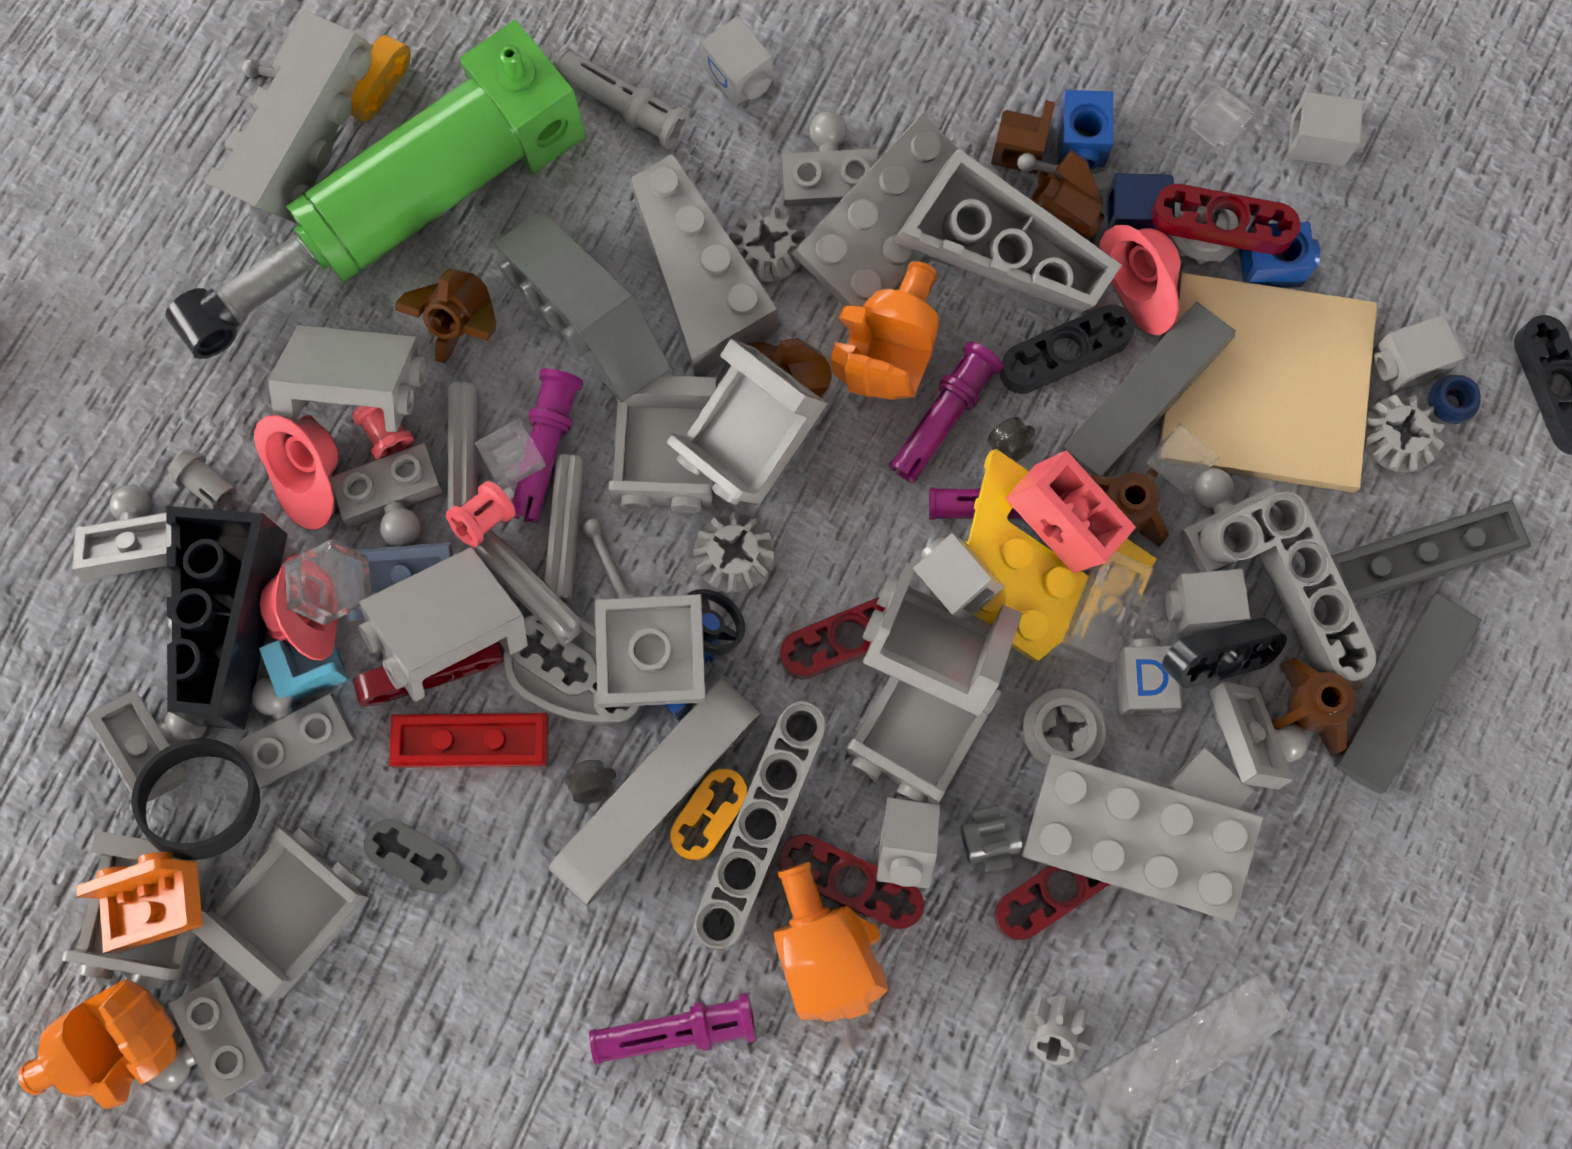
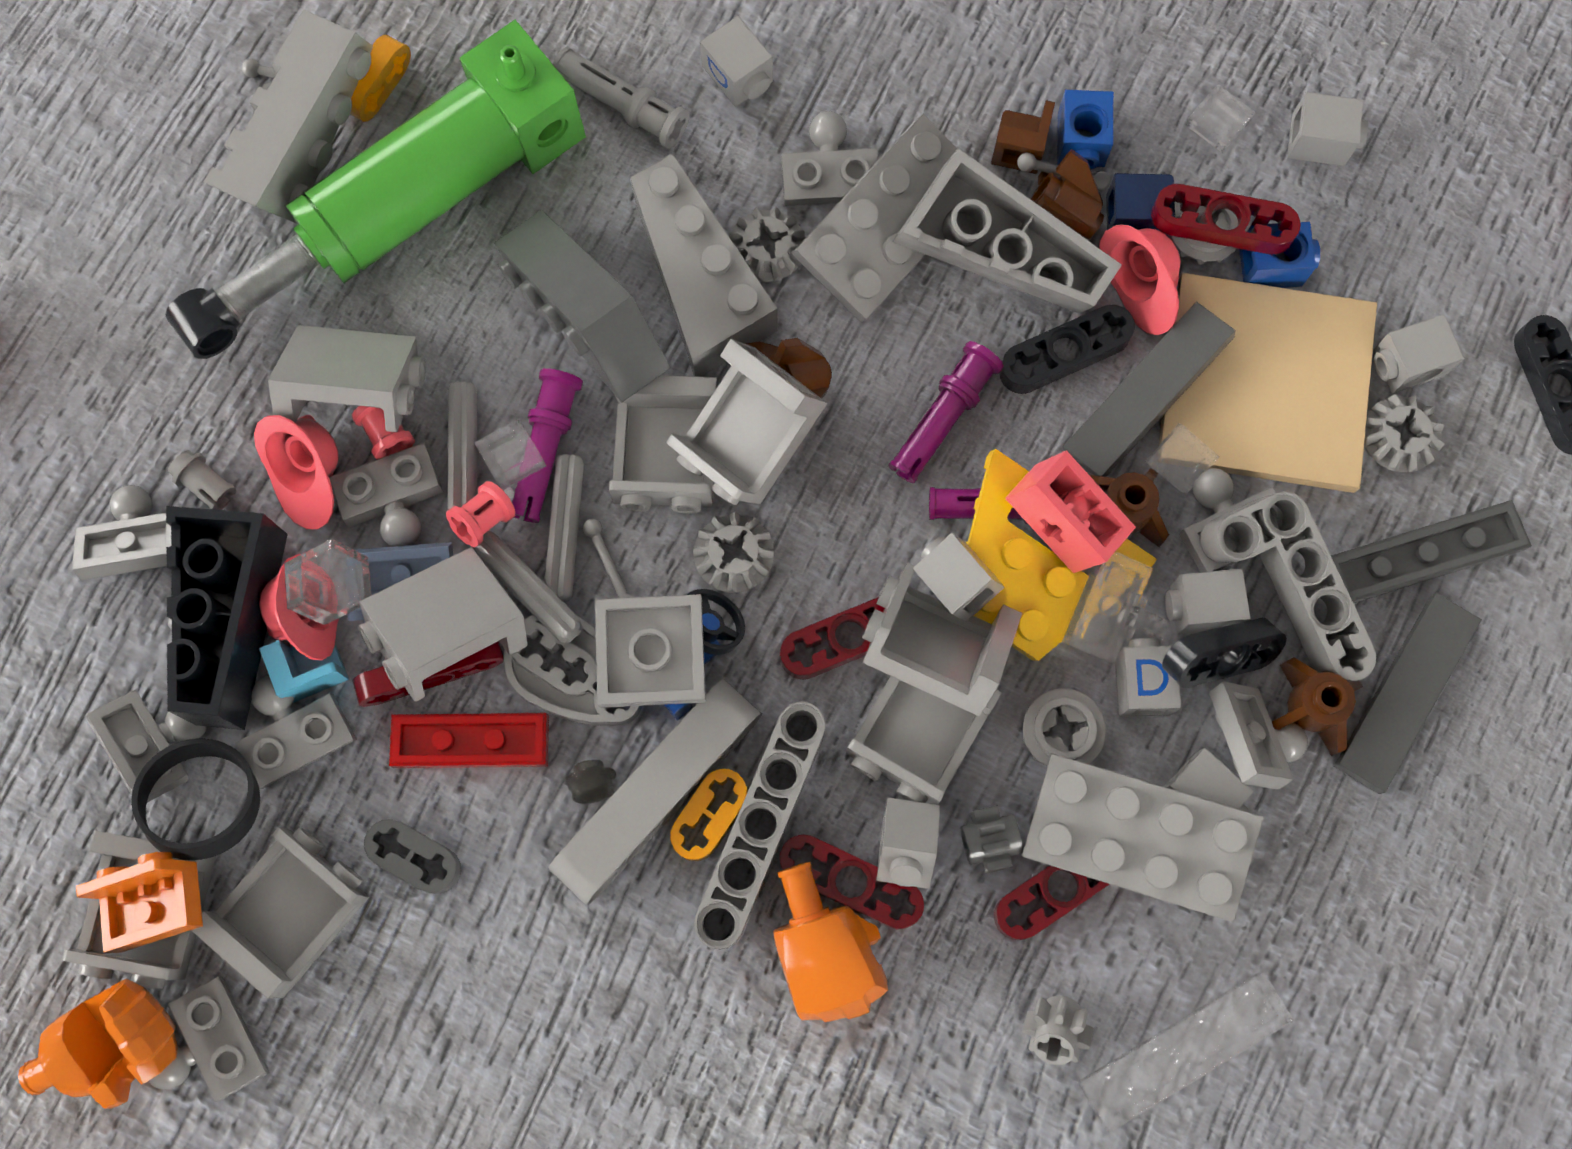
(451, 309): reddish brown brick -> none
(700, 1026): magenta pin -> none
(889, 338): orange piece -> none
(1012, 438): clear smoke plate -> none
(1464, 390): dark blue plate -> none

